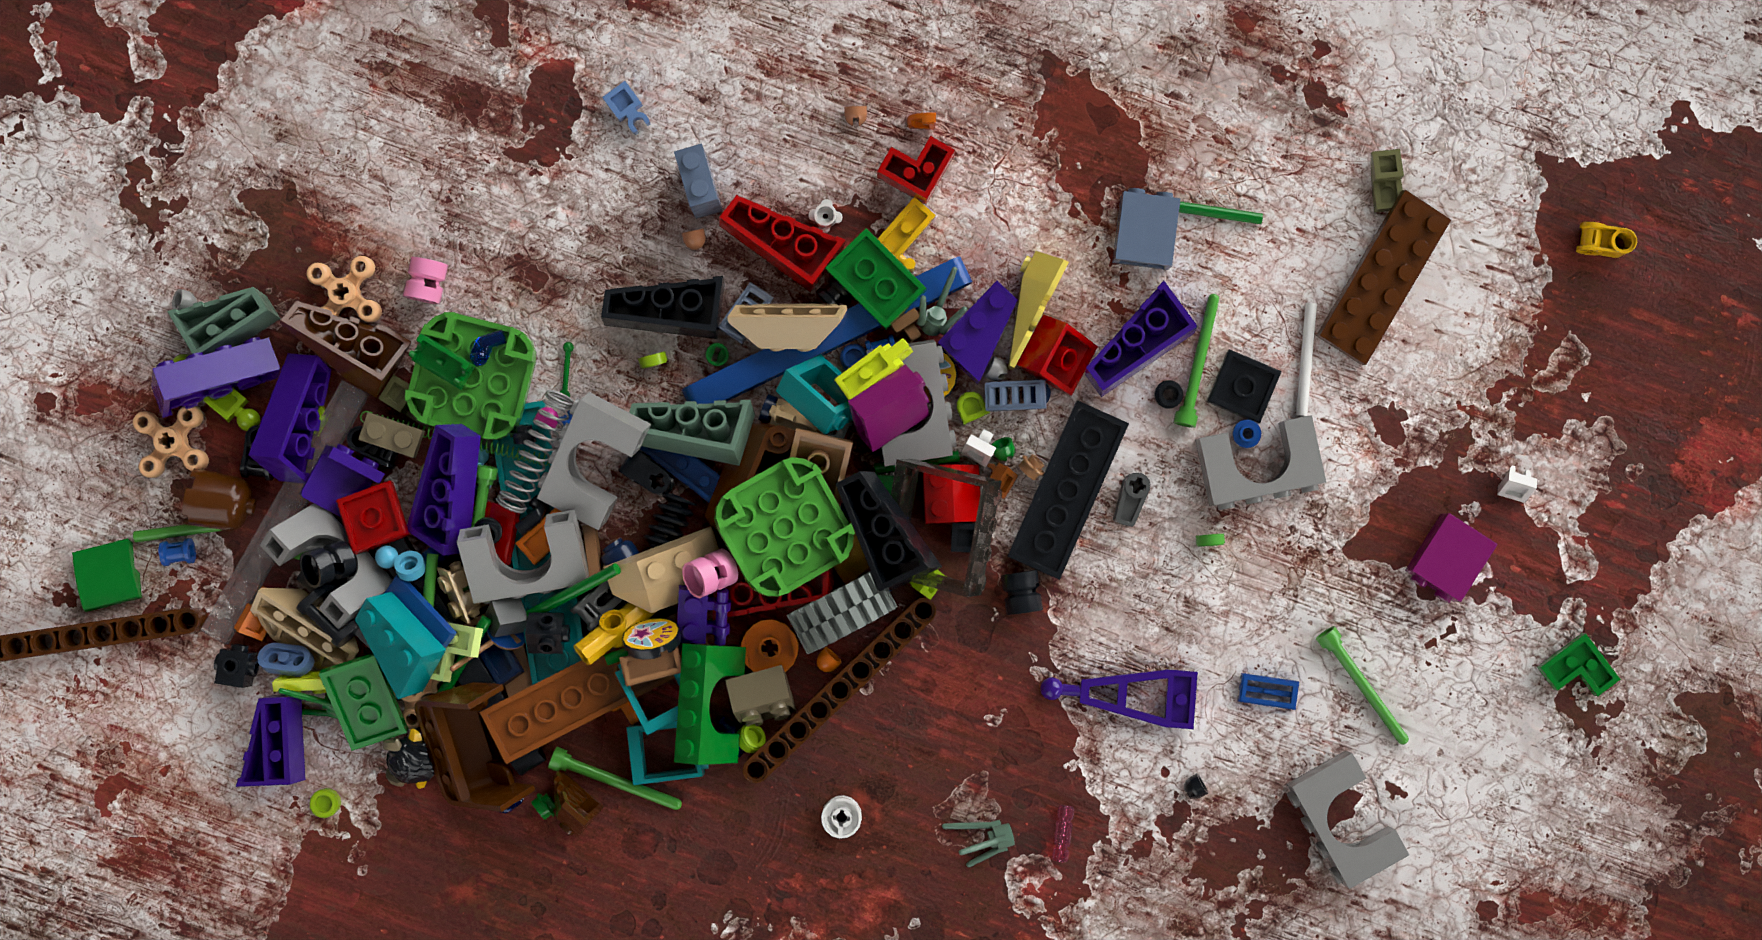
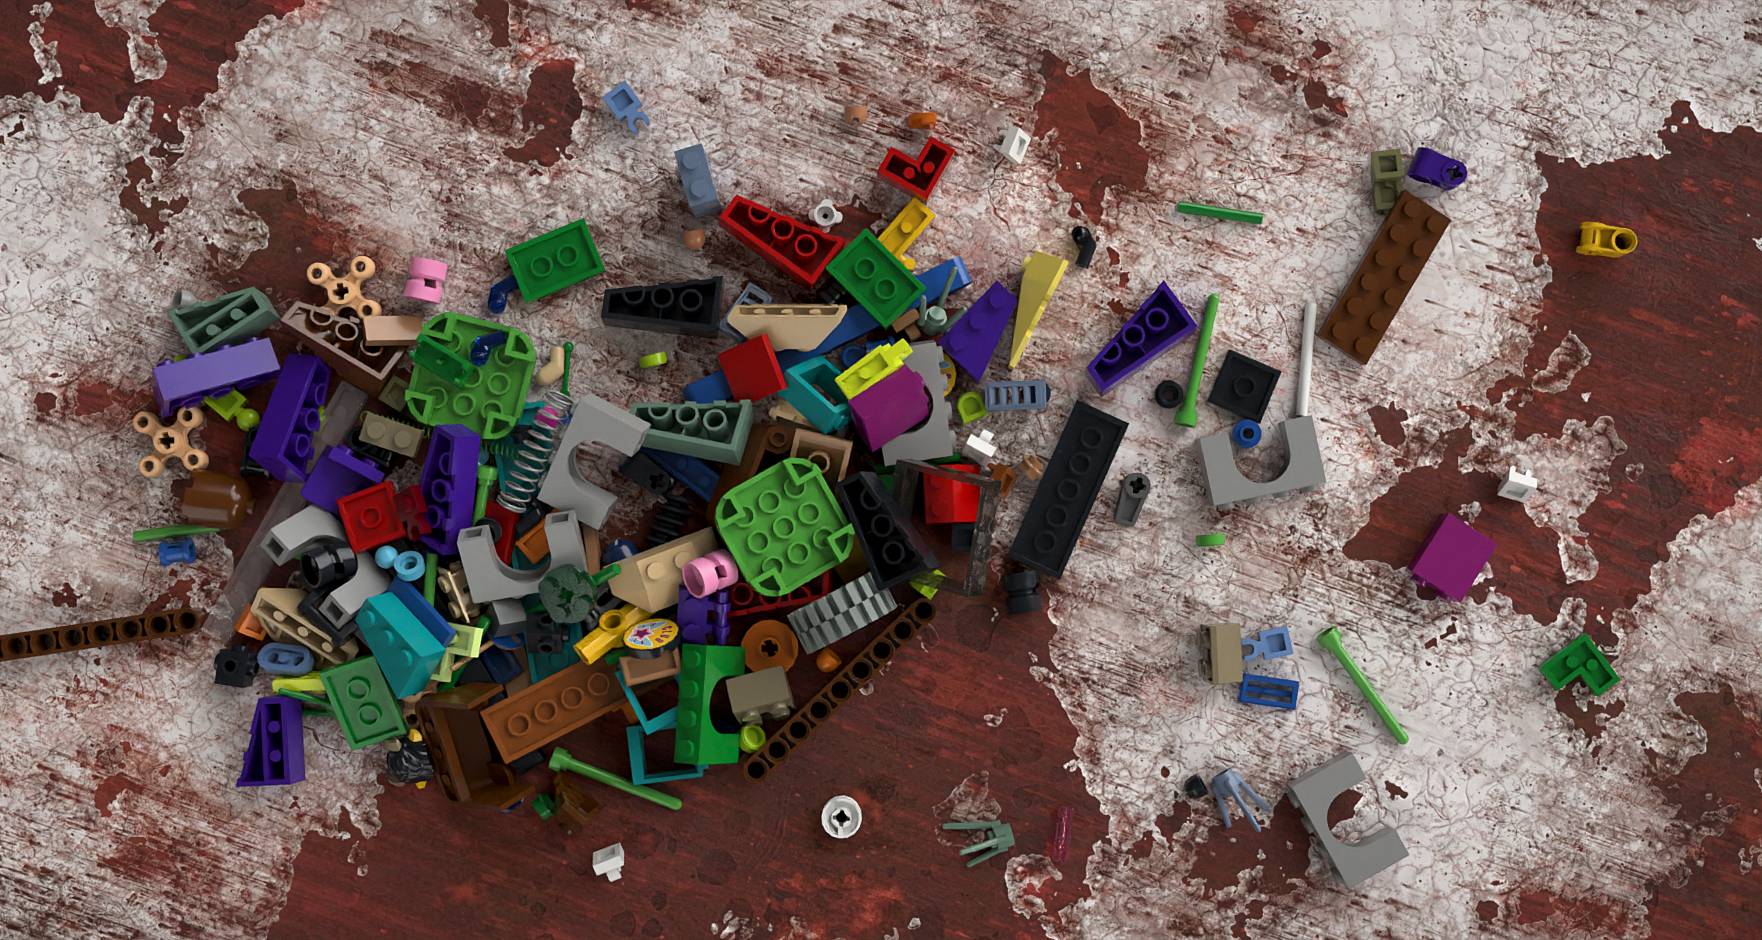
(106, 575): green slope -> none
(325, 803): lime tile -> none
(391, 330): none -> medium nougat tile
(411, 509): none -> dark red plate
(499, 293): none -> clear blue arm
(552, 370): none -> tan arm
(555, 261): none -> green plate
(557, 604): none -> clear green plate
(609, 861): none -> white tile
(722, 356): green hinge -> none
(752, 370): none -> red tile
(764, 414): dark blue tile -> none
(996, 369): light grey hinge -> none
(1004, 449): green hinge -> none
(1014, 144): none -> white tile
(1057, 354): red slope -> none
(1086, 245): none -> black arm
(1146, 229): sand blue brick -> none
(1178, 704): dark purple plate -> none
(1220, 653): none -> dark tan slope
(1227, 784): none -> sand blue plant
(1271, 643): none -> medium blue plate
(1432, 168): none -> dark purple piece

